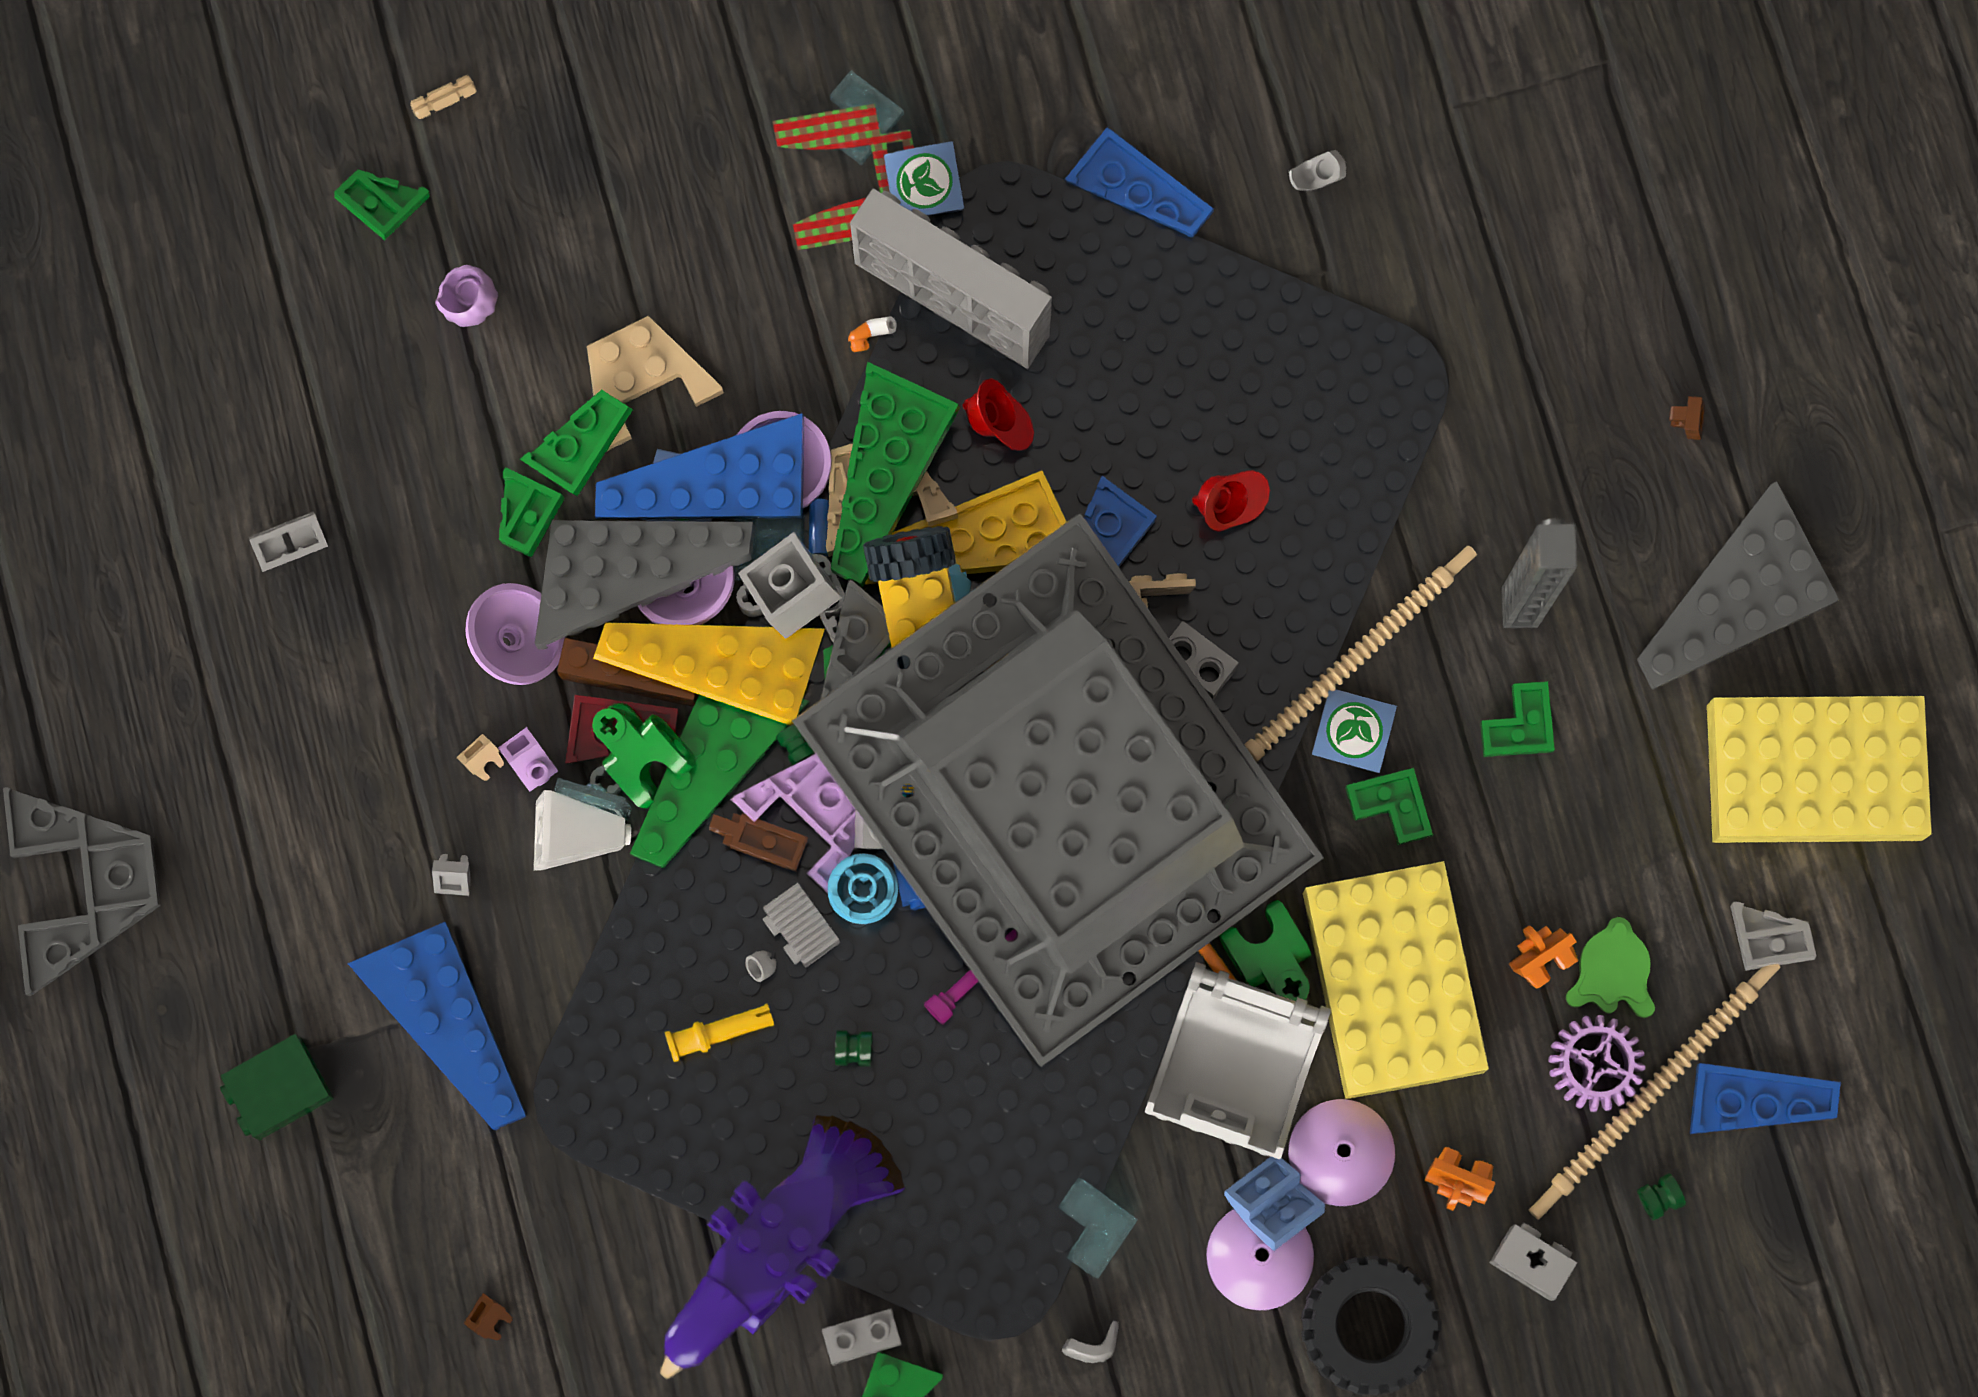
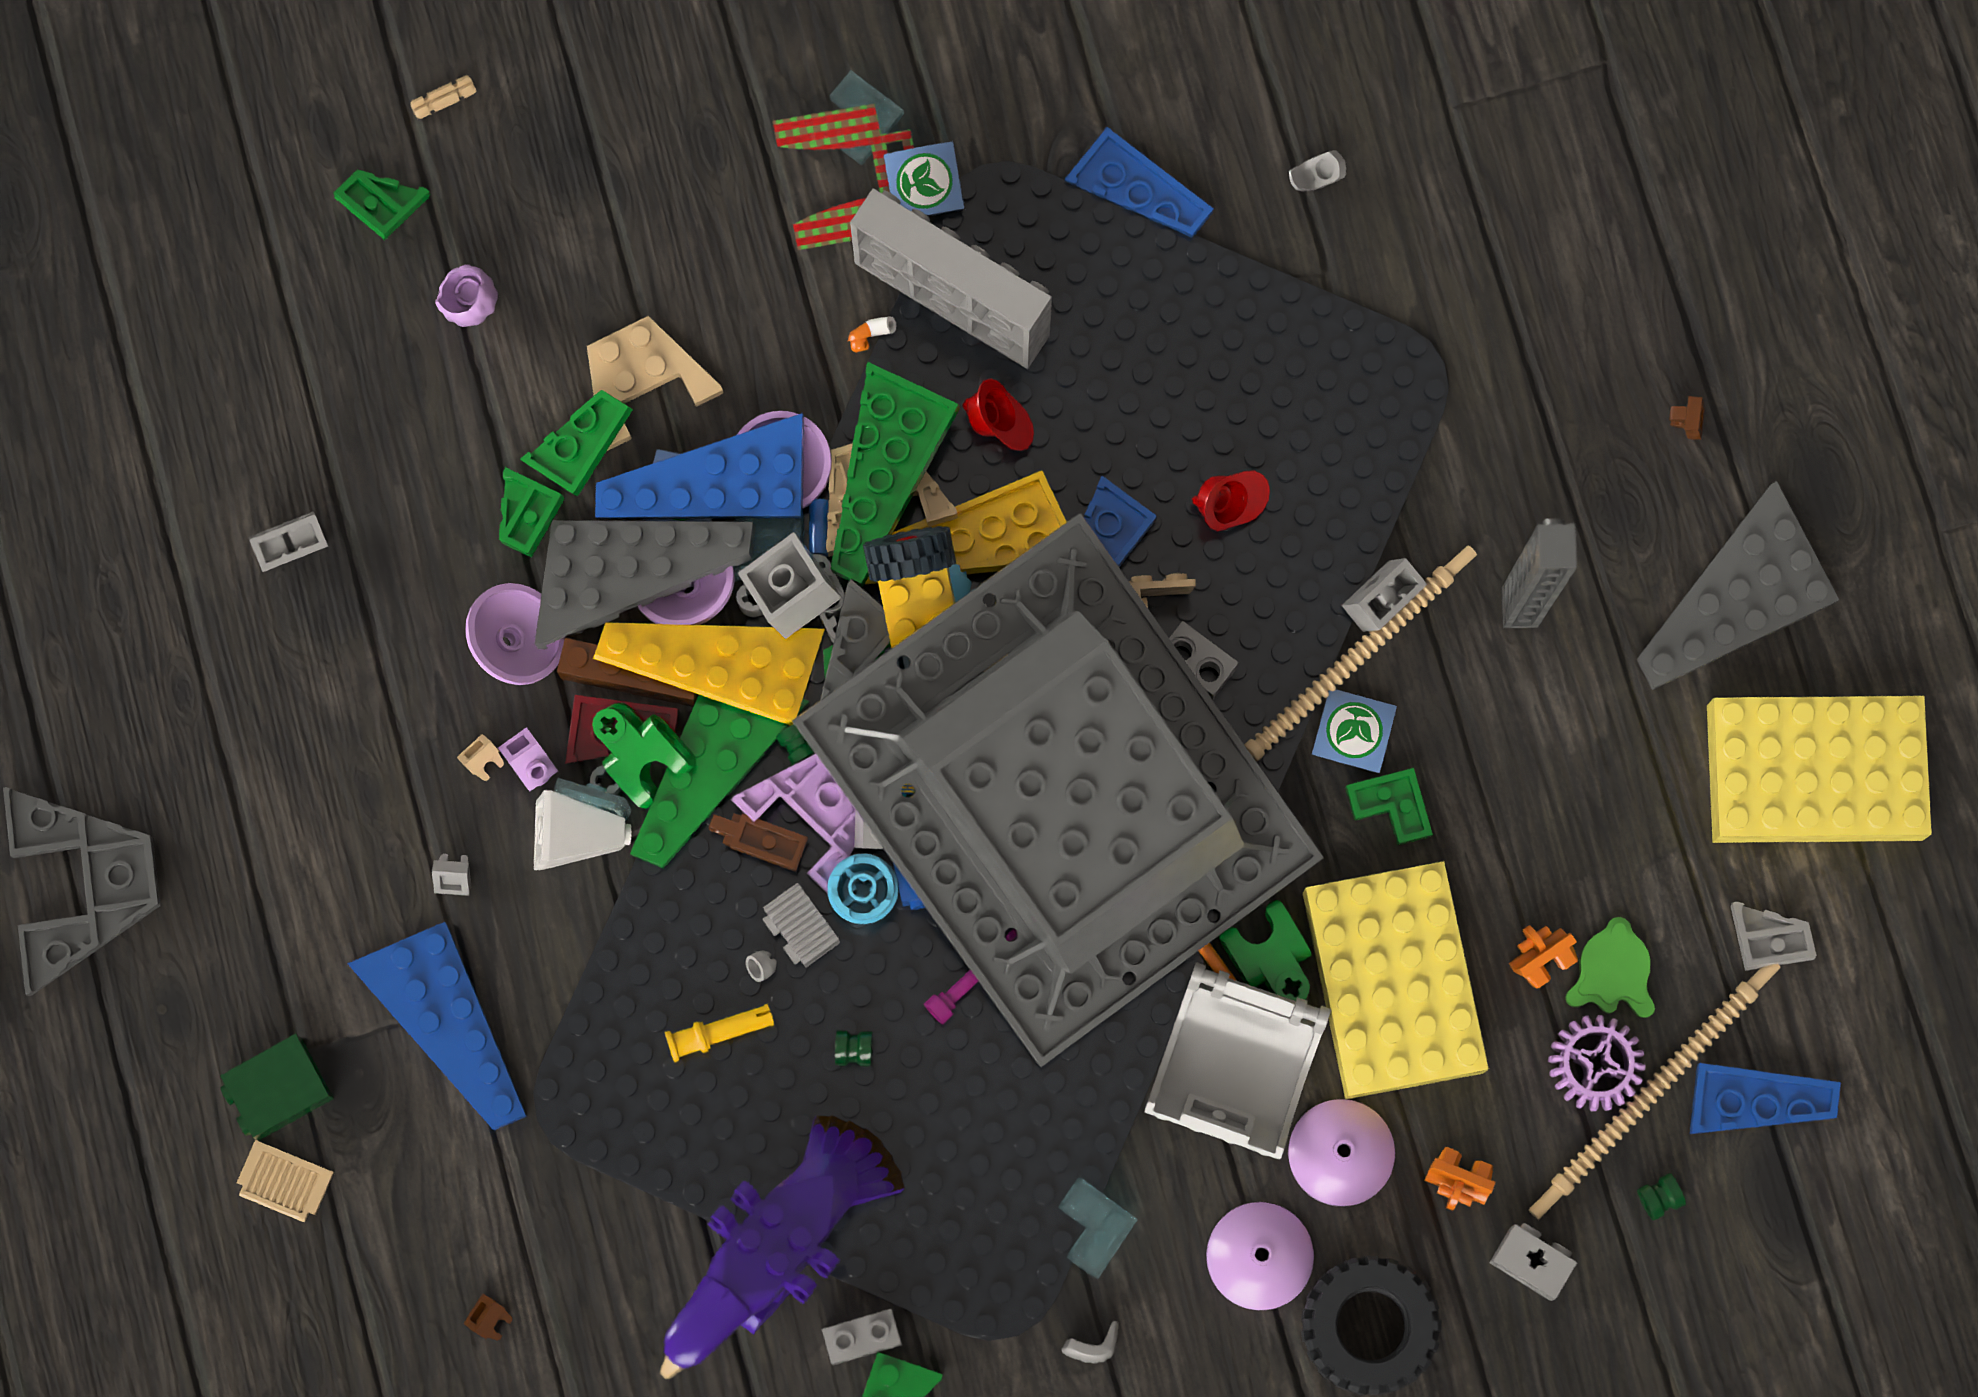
(283, 1181): none -> tan window
(1274, 1202): medium blue slope -> none
(1384, 595): none -> light grey brick
(1529, 730): green plate -> none

